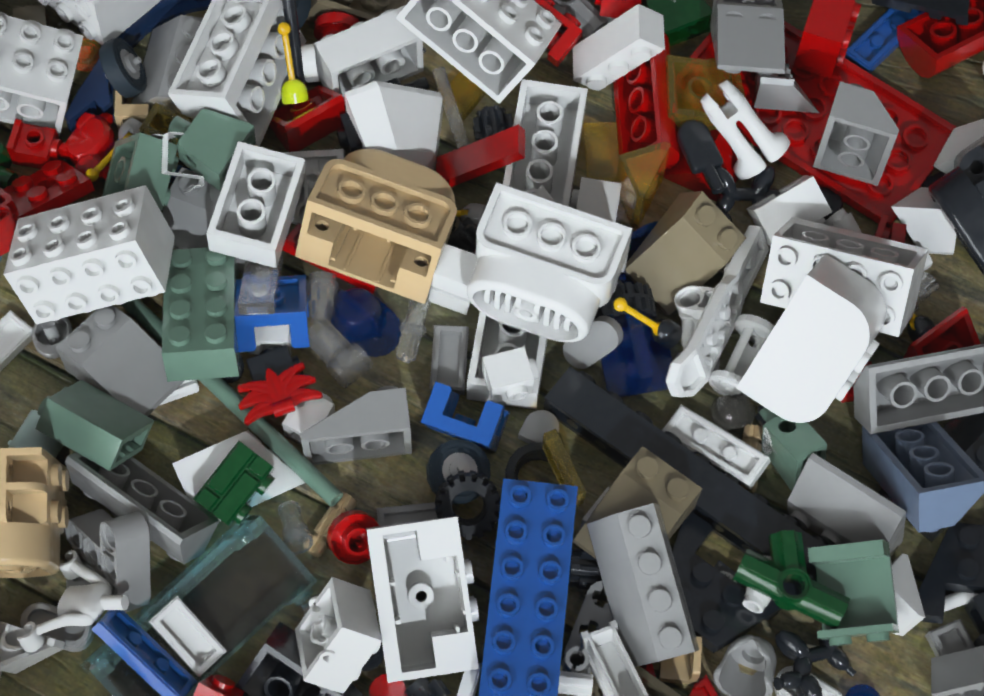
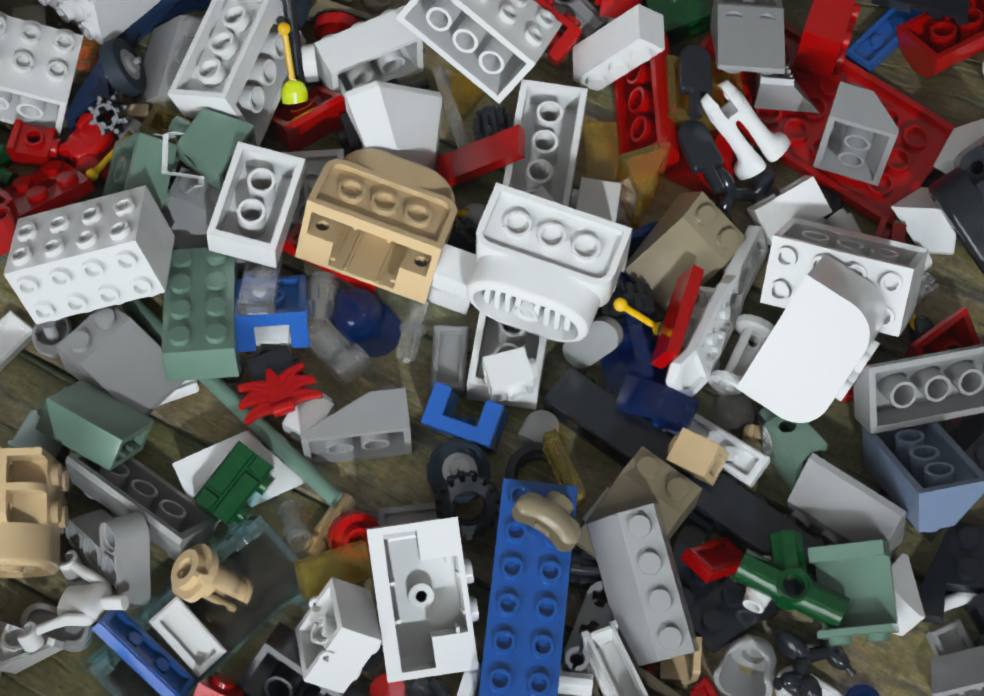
(103, 106): none -> black gear
(200, 575): none -> tan piece
(345, 563): none -> clear yellow tile
(550, 517): none -> dark tan piece
(662, 404): none -> clear blue slope
(677, 317): none -> red tile
(694, 77): none -> black piece
(697, 456): none -> tan brick
(713, 559): none -> red tile

